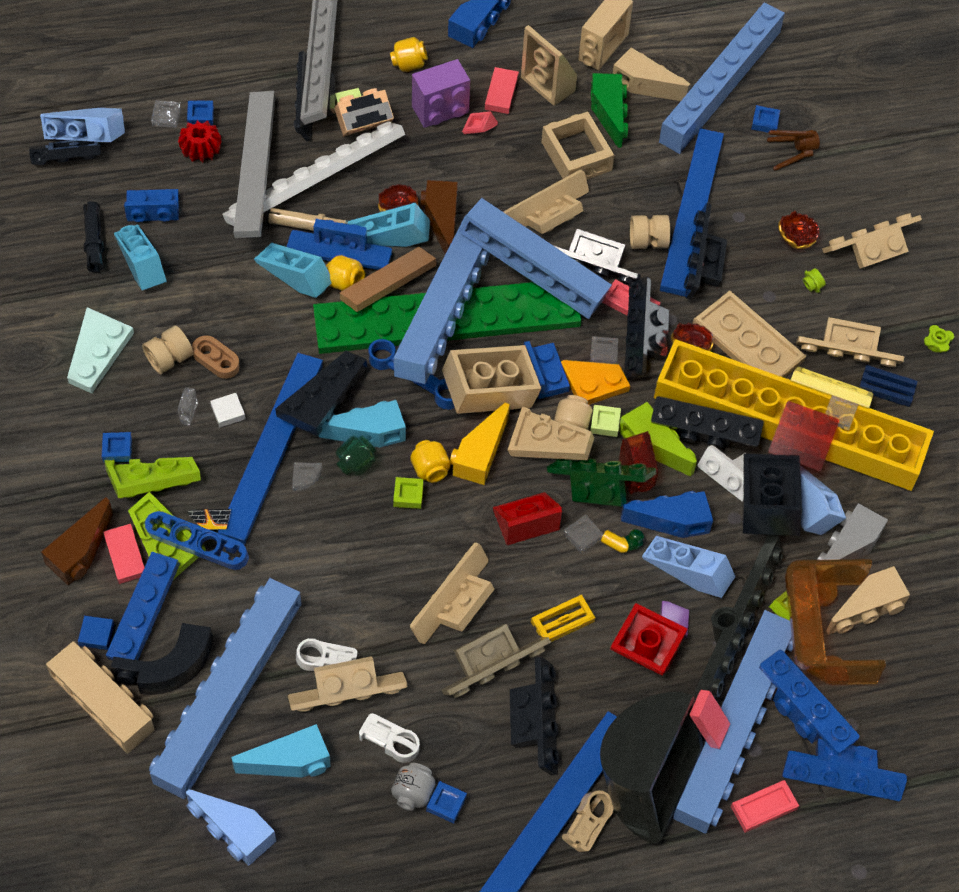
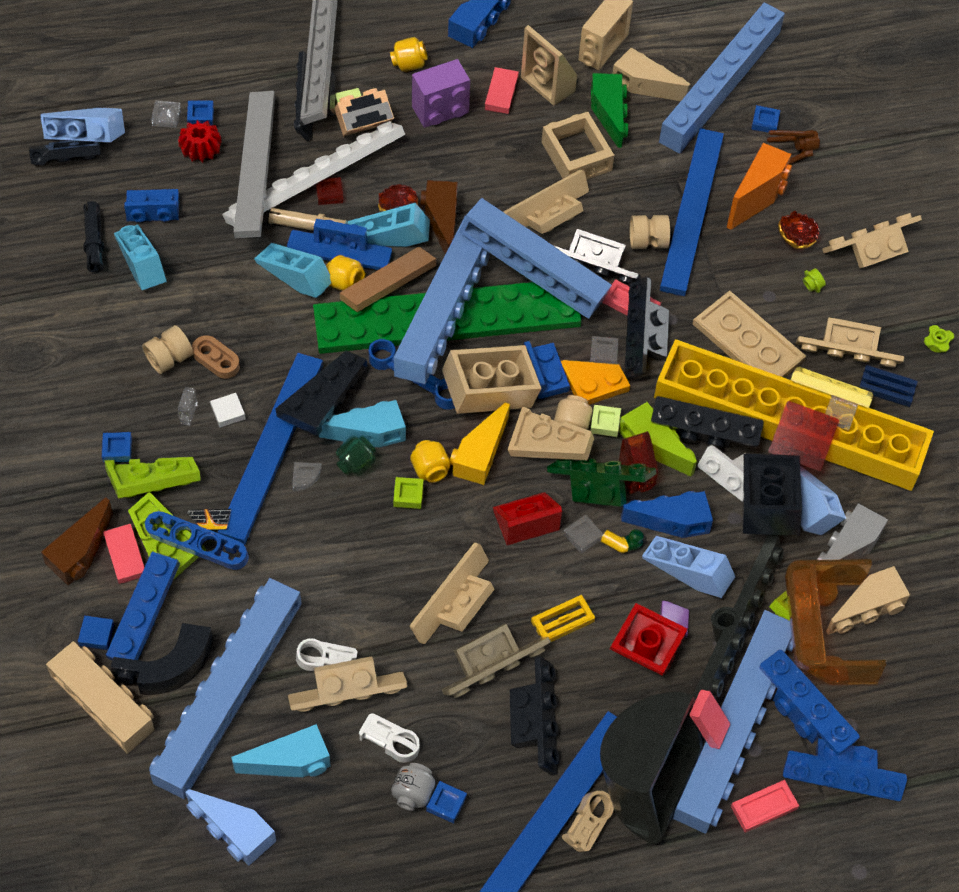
(97, 349): light aqua wing -> none
(329, 191): none -> clear red tile
(479, 122): coral slope -> none
(693, 335): clear red hair -> none
(707, 256): black bracket -> none
(761, 184): none -> orange slope

